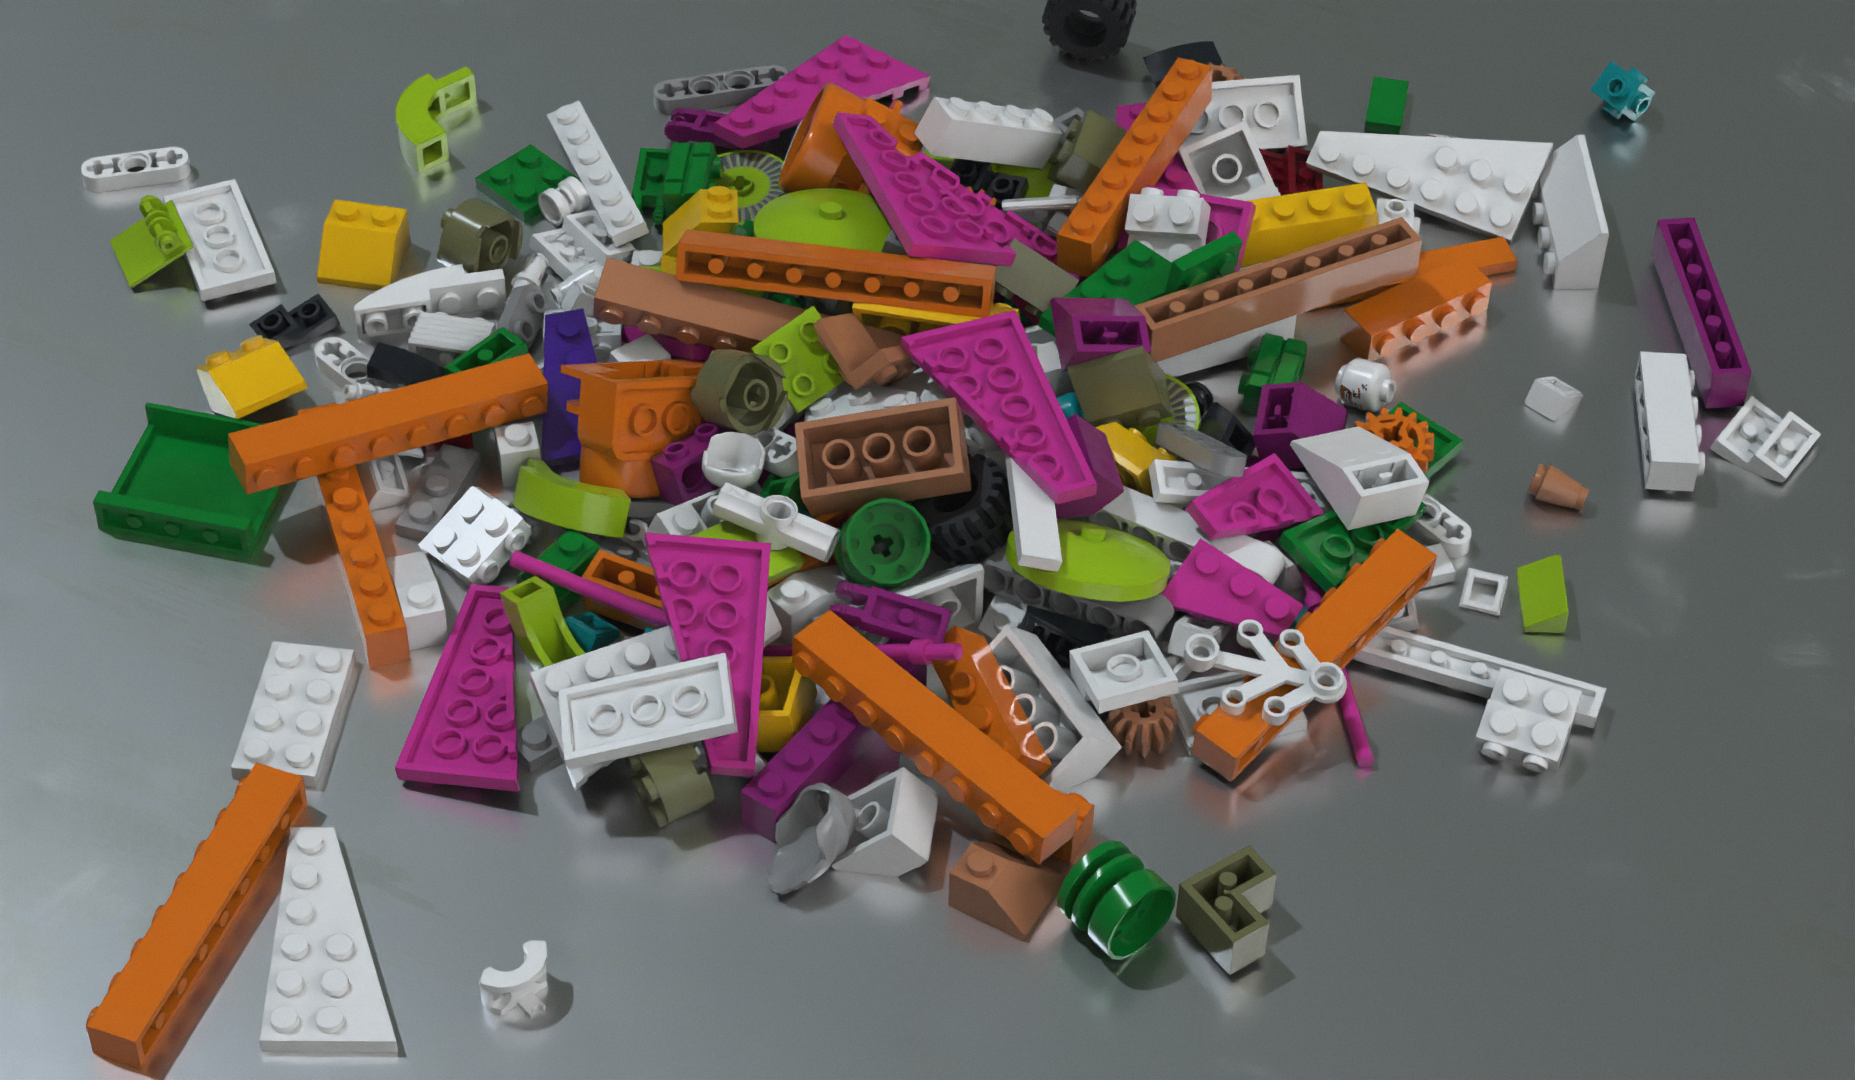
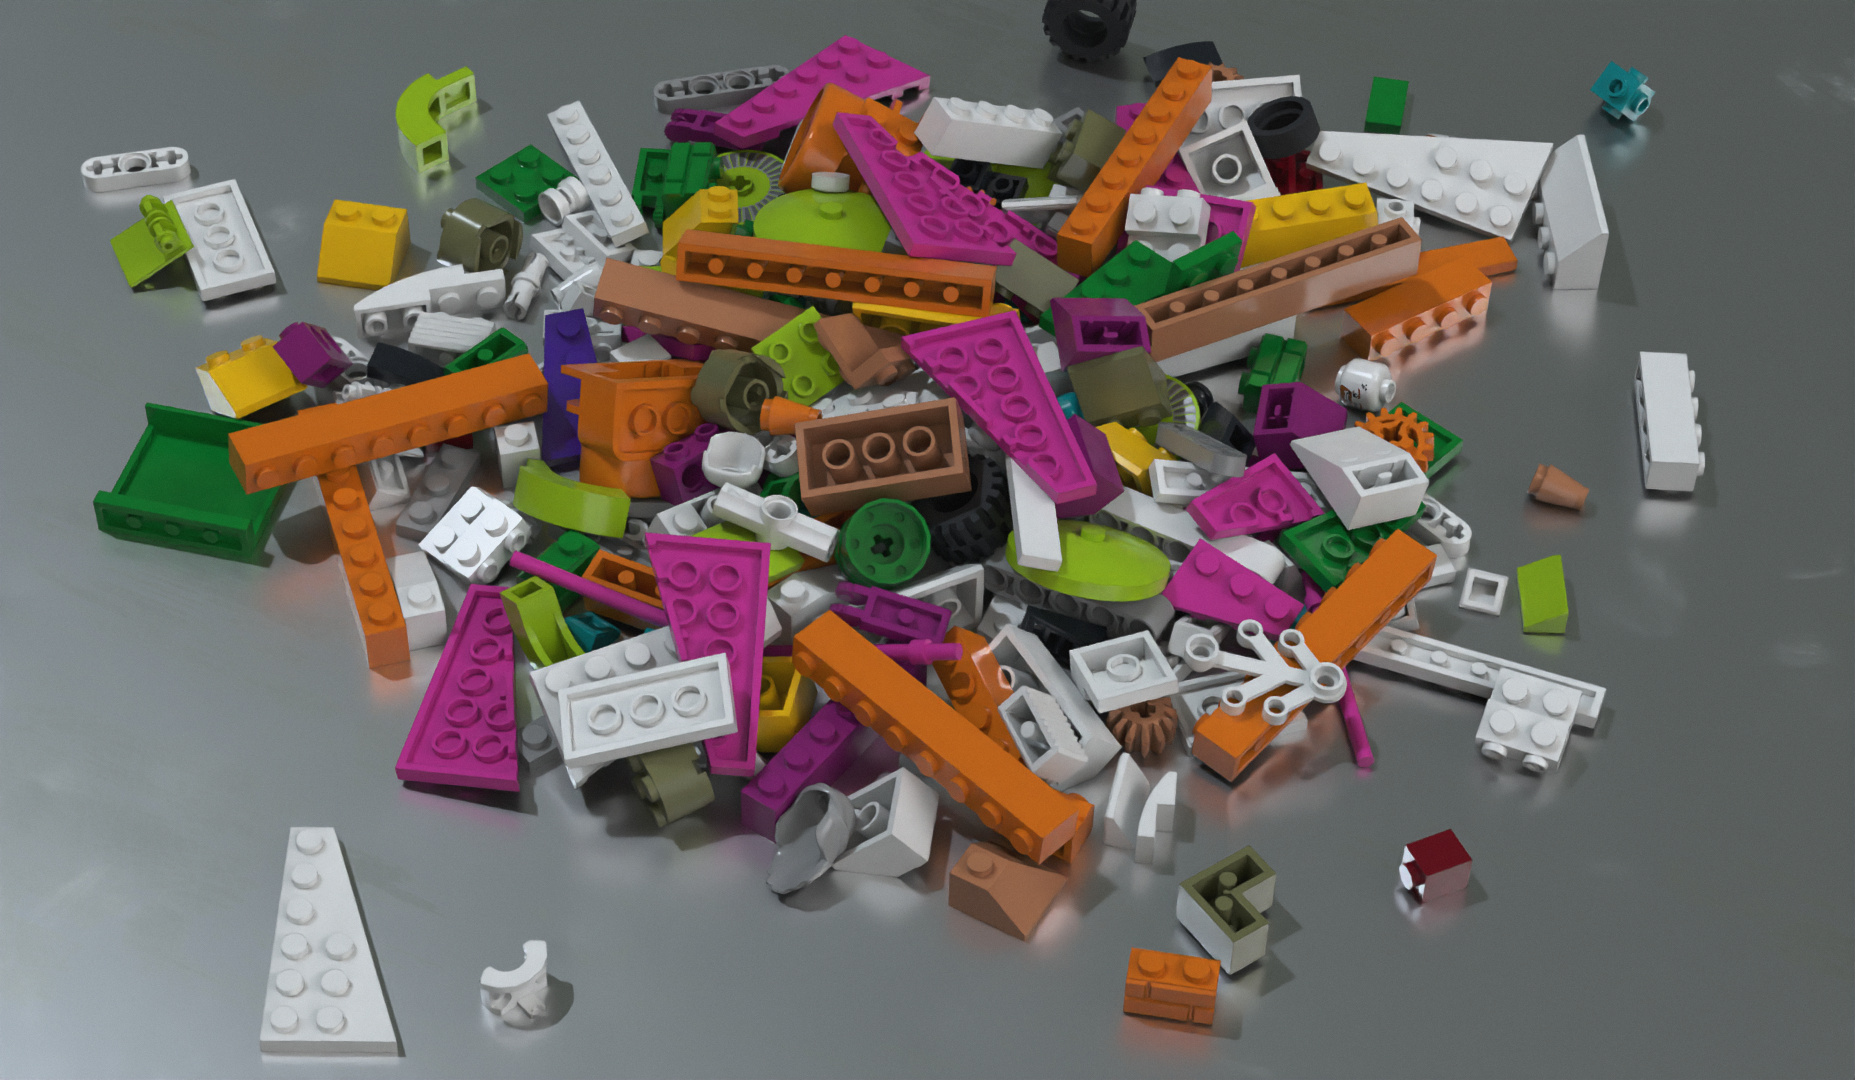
(196, 916): orange brick -> none
(295, 710): white plate -> none
(298, 325): black slope -> none
(311, 354): none -> magenta brick
(524, 312): light grey plate -> none
(781, 414): none -> orange cone
(830, 181): none -> white tile
(1042, 735): none -> white brick
(1116, 899): green wheel -> none
(1125, 804): none -> white slope
(1156, 816): none -> white slope
(1171, 985): none -> orange brick
(1284, 127): none -> black tyre
(1435, 866): none -> dark red brick
(1552, 397): white slope -> none
(1700, 313): magenta brick -> none
(1764, 441): white slope -> none

